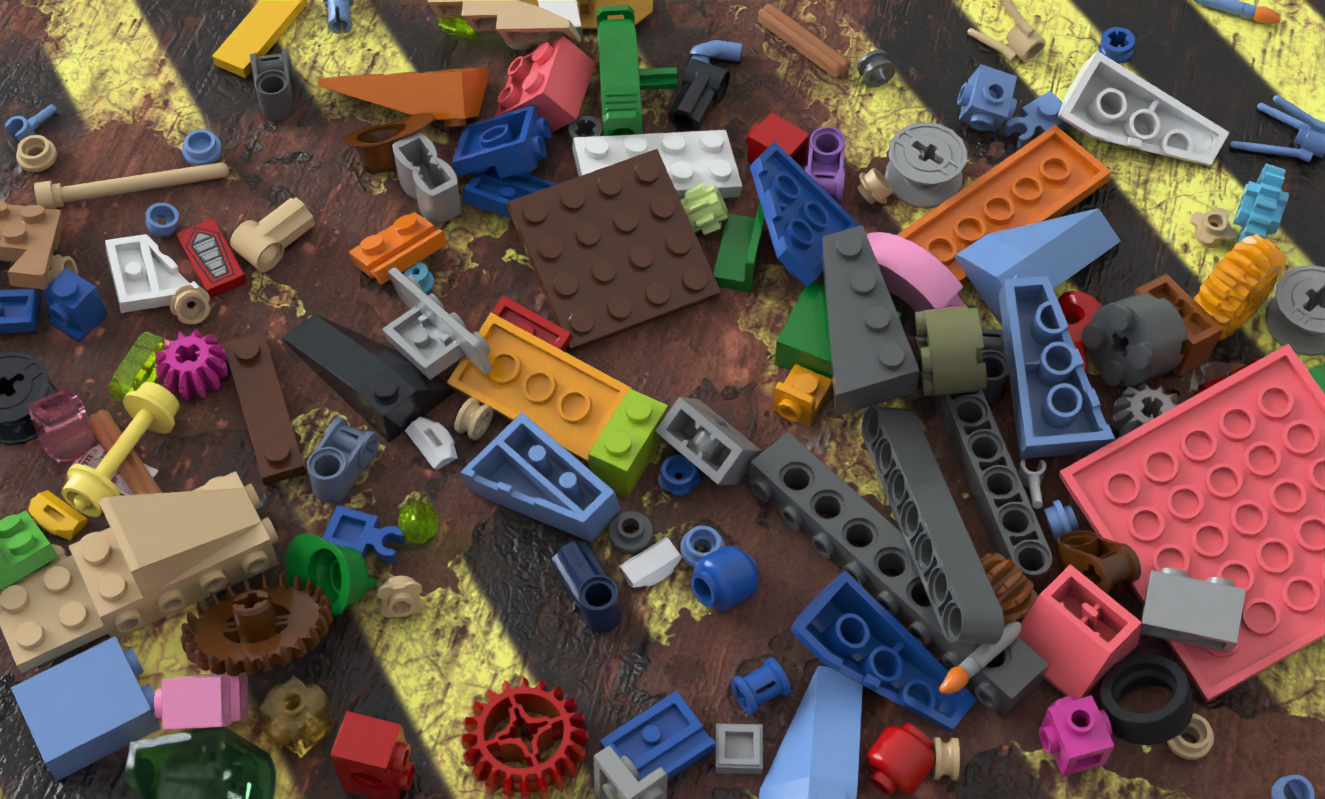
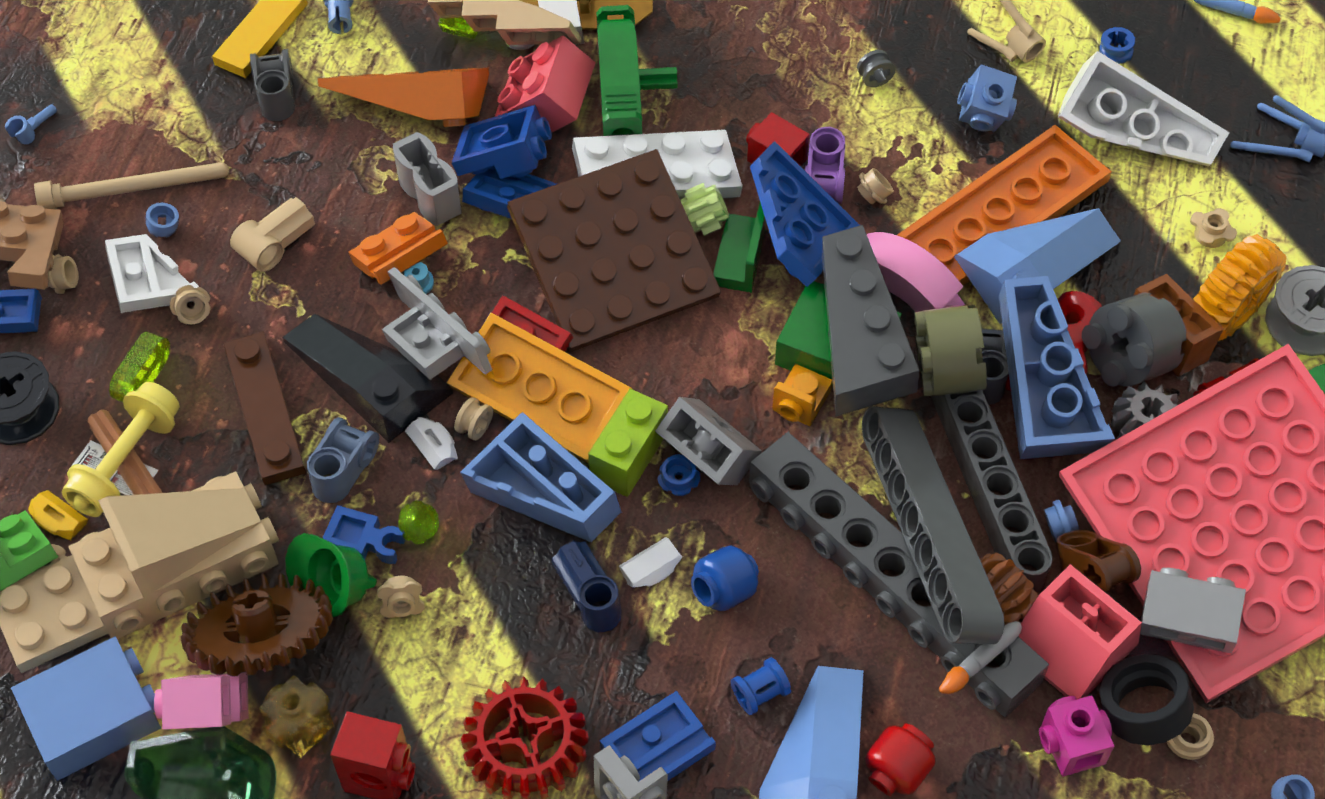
(36, 153): tan plate -> none
(62, 426): clear pink brick -> none
(74, 305): blue brick -> none
(191, 365): dark pink gear -> none
(201, 148): medium blue plate -> none
(211, 258): tile -> none
(376, 142): reddish brown piece -> none
(584, 124): dark grey bush -> none
(632, 542): dark grey plate -> none
(696, 537): medium blue plate -> none
(700, 89): black piece -> none
(717, 50): medium blue arm -> none
(739, 749): light grey tile -> none
(803, 40): nougat axle -> none
(871, 647): blue wedge -> none
(926, 164): light grey piece -> none
(946, 758): tan bush -> none
(1033, 481): white hand -> none
(1036, 119): medium blue plate -> none
(1262, 204): medium azure gear -> none

